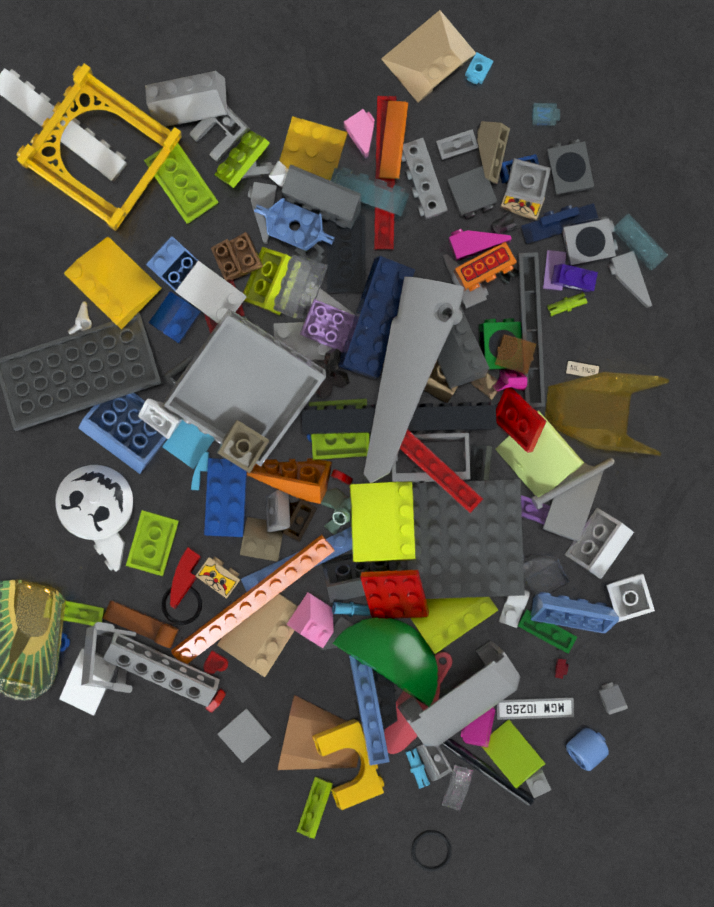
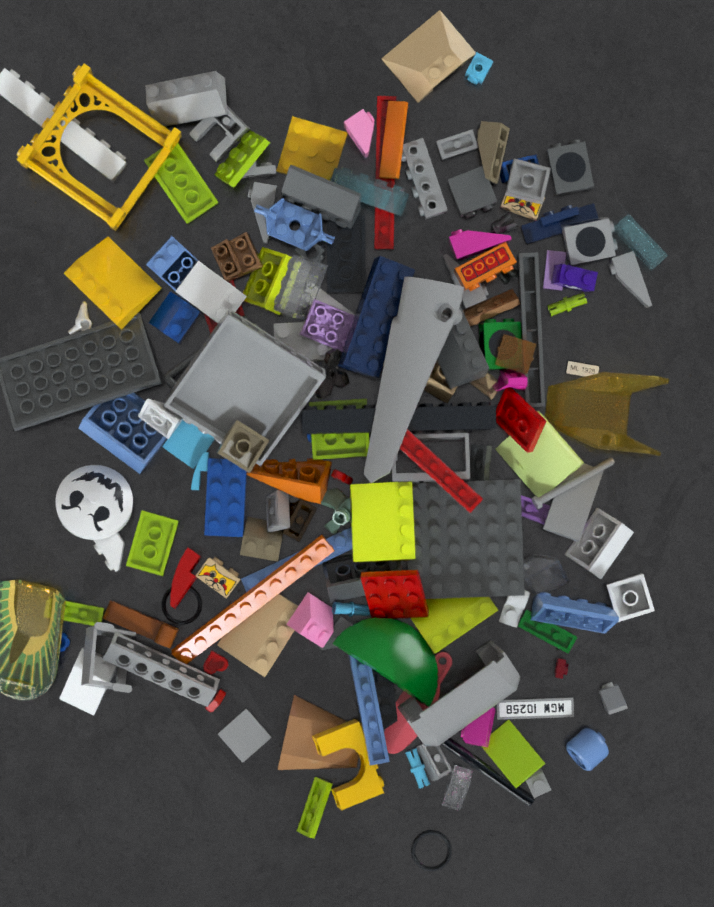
(279, 174): white slope -> none
(491, 307): none -> medium nougat plate
(545, 114): clear light blue brick -> none

